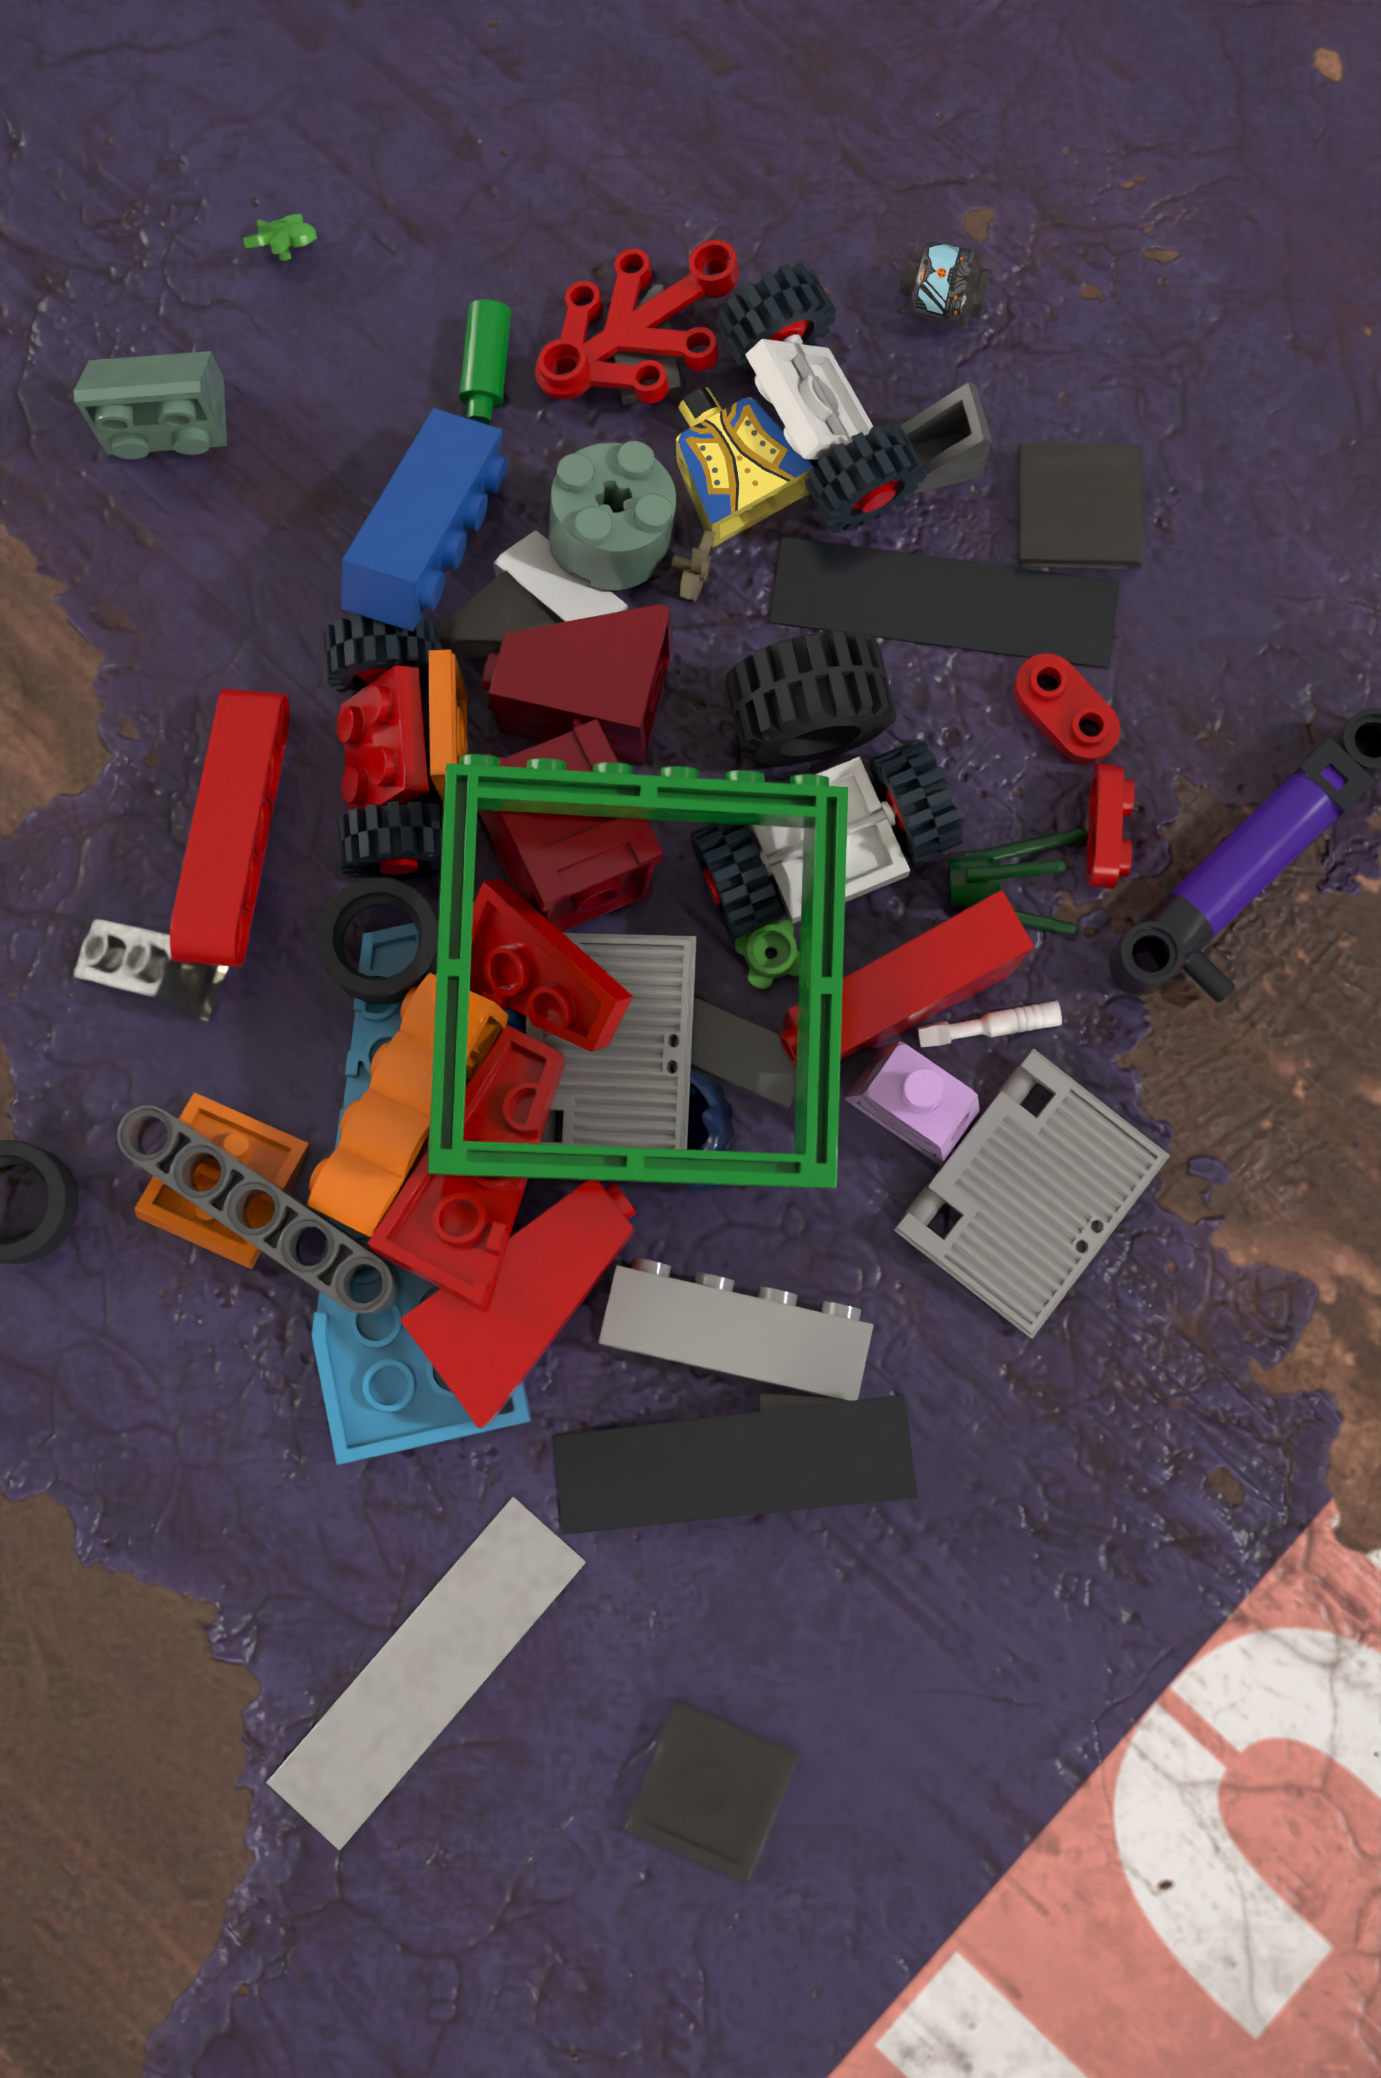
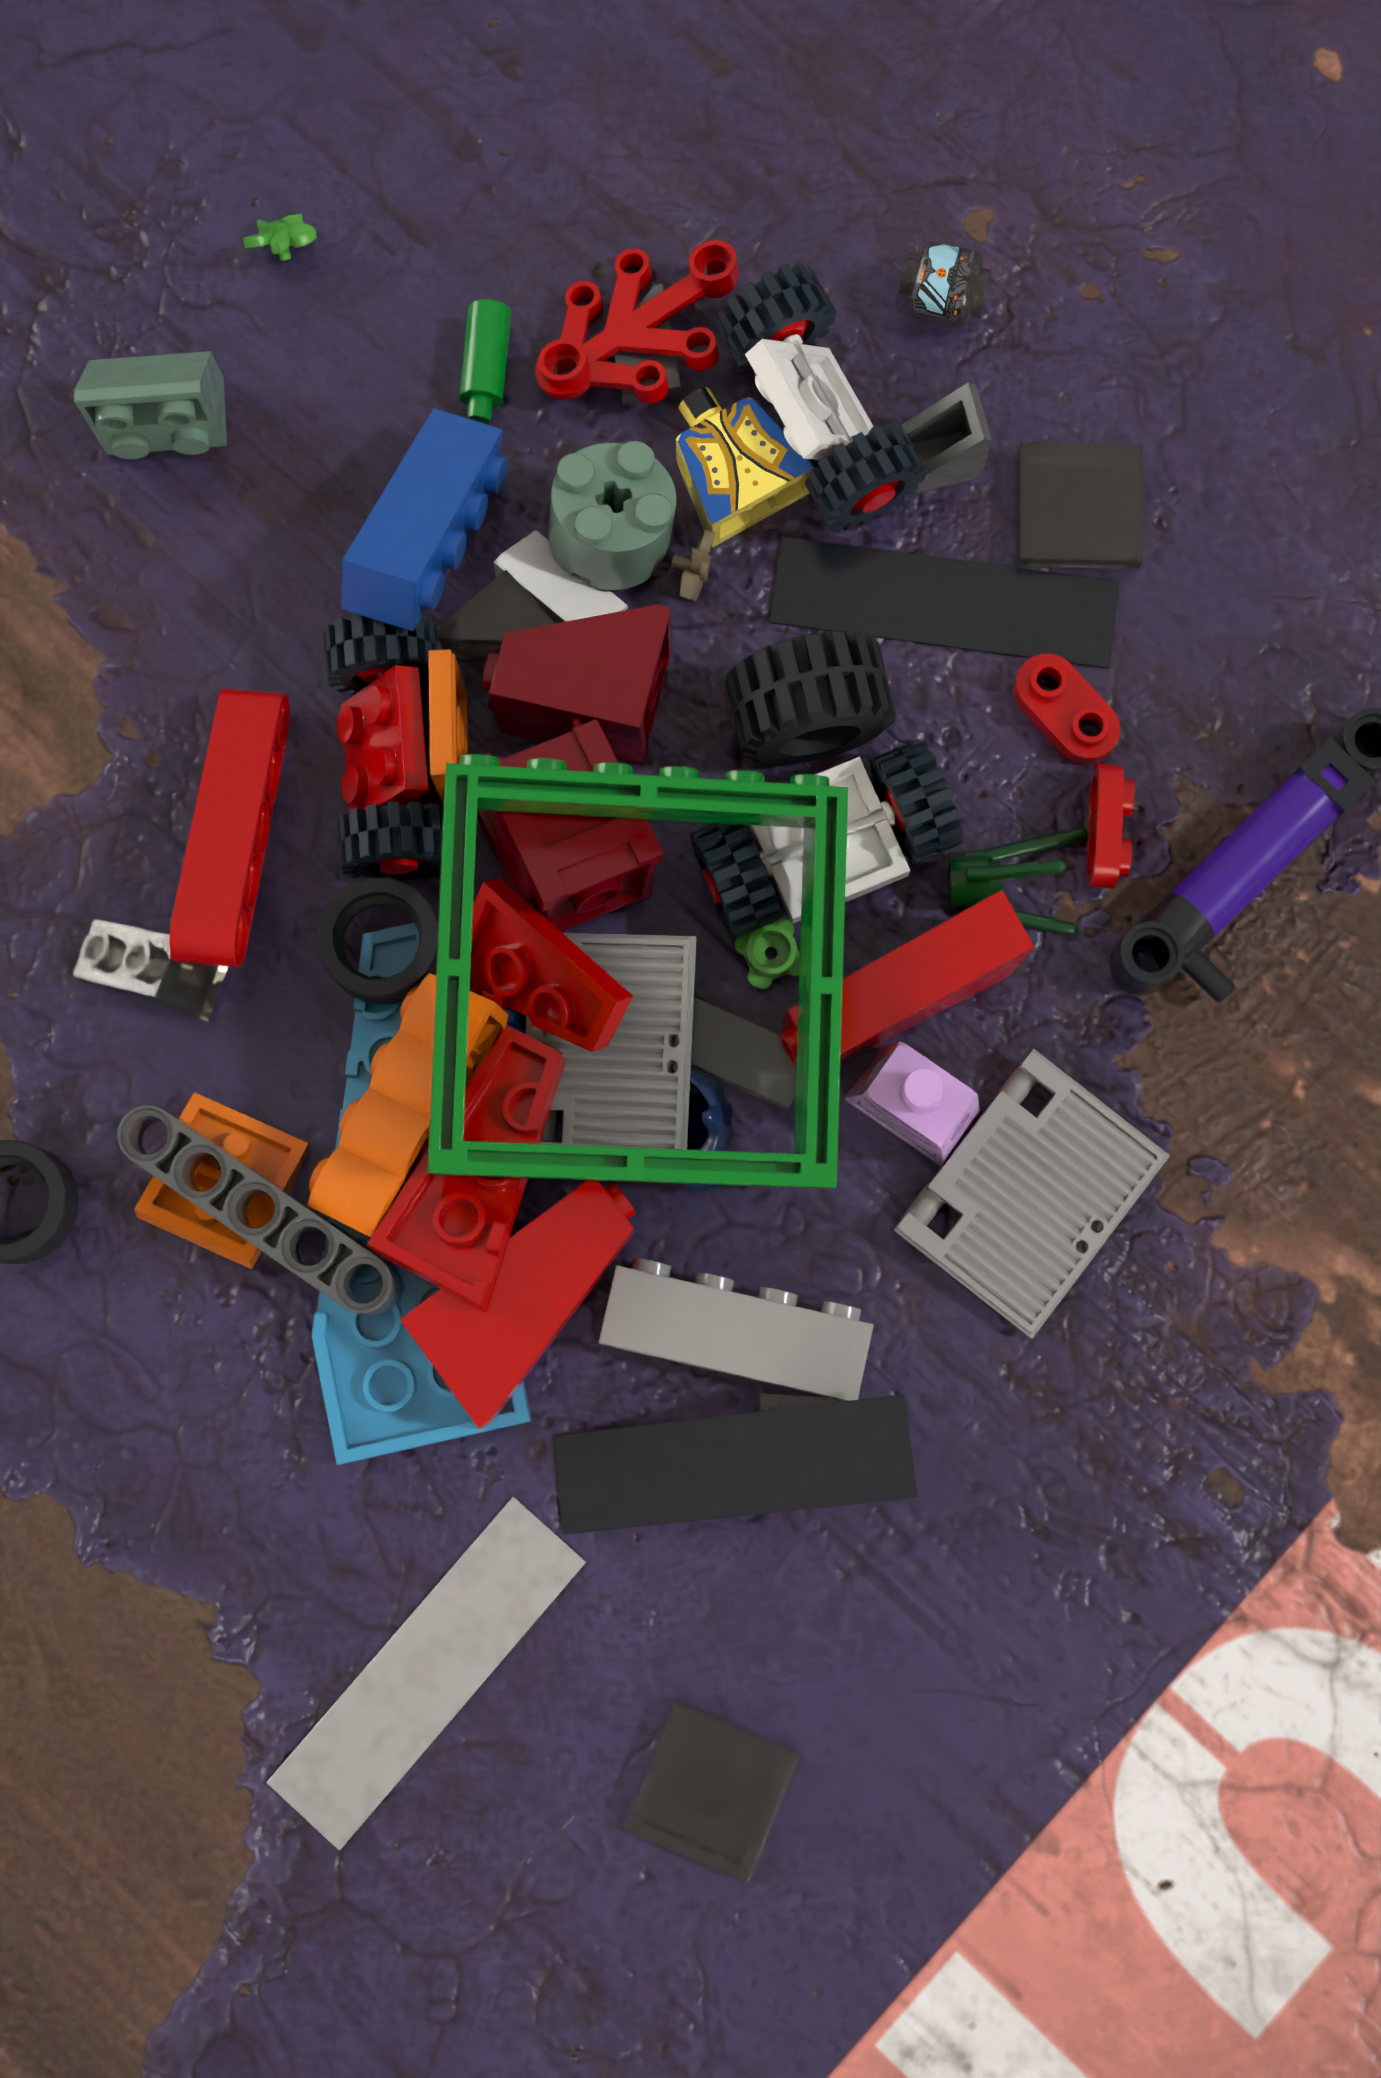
(993, 1024): white piece -> none

